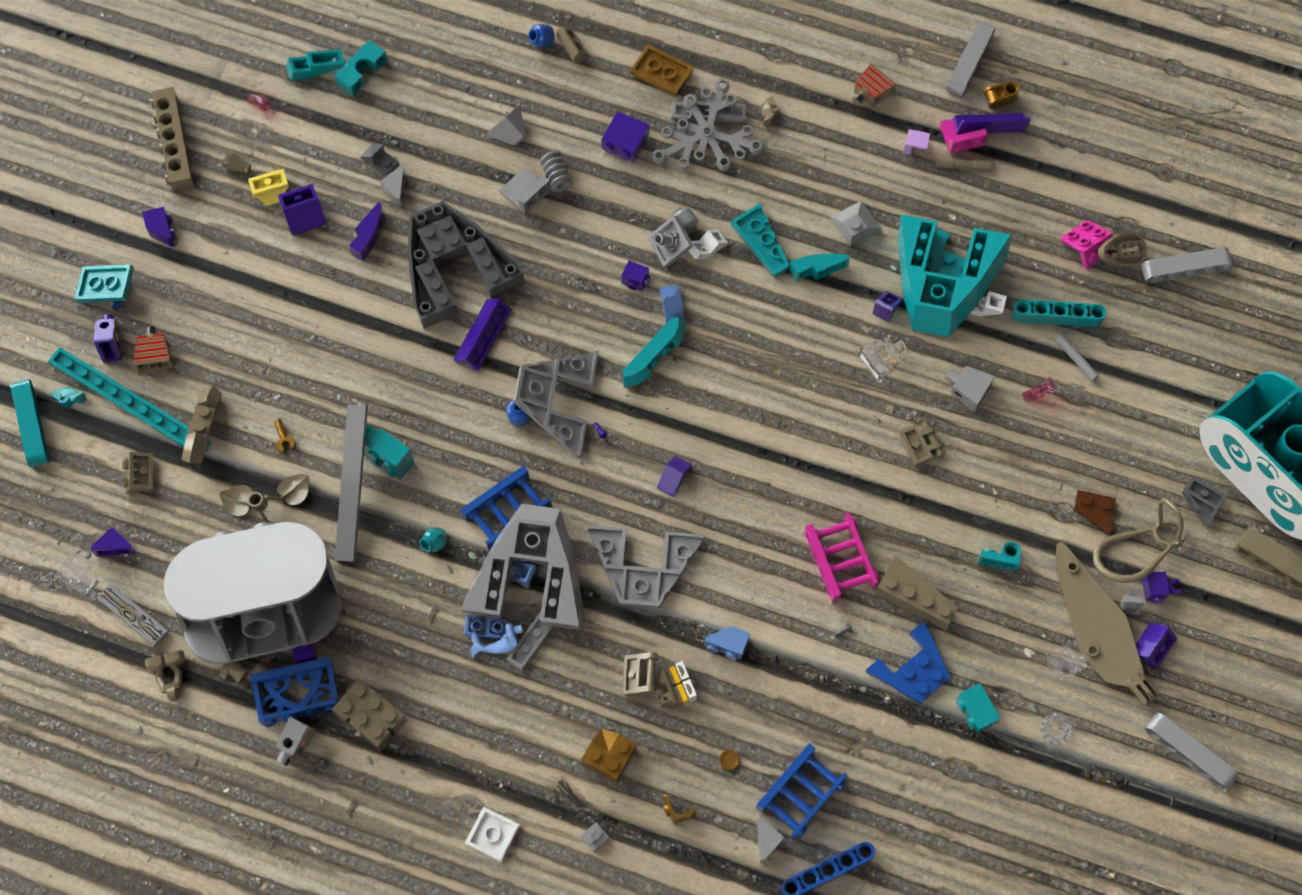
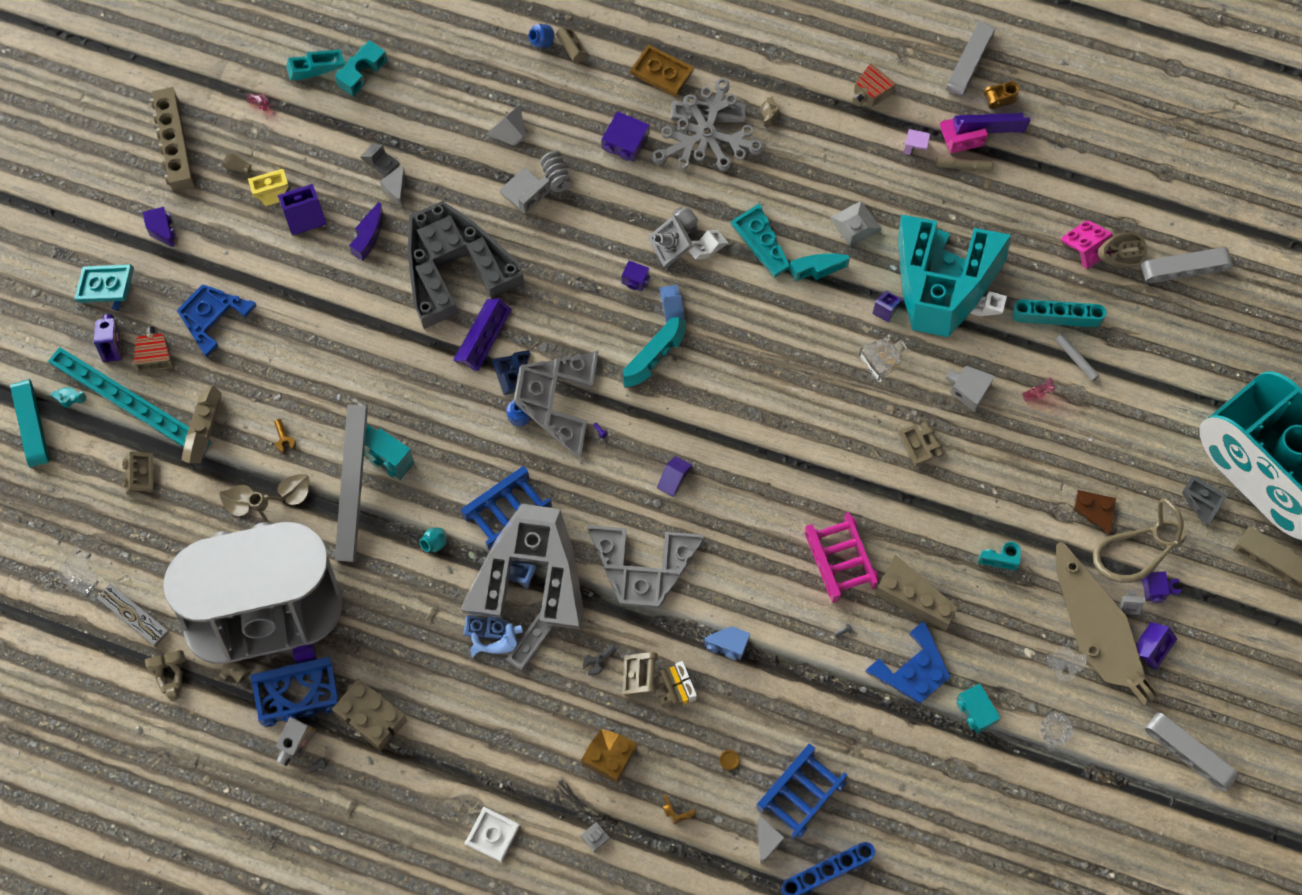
(112, 544): dark purple slope -> none
(205, 309): none -> blue wing
(508, 369): none -> dark blue slope
(598, 660): none -> dark grey bar

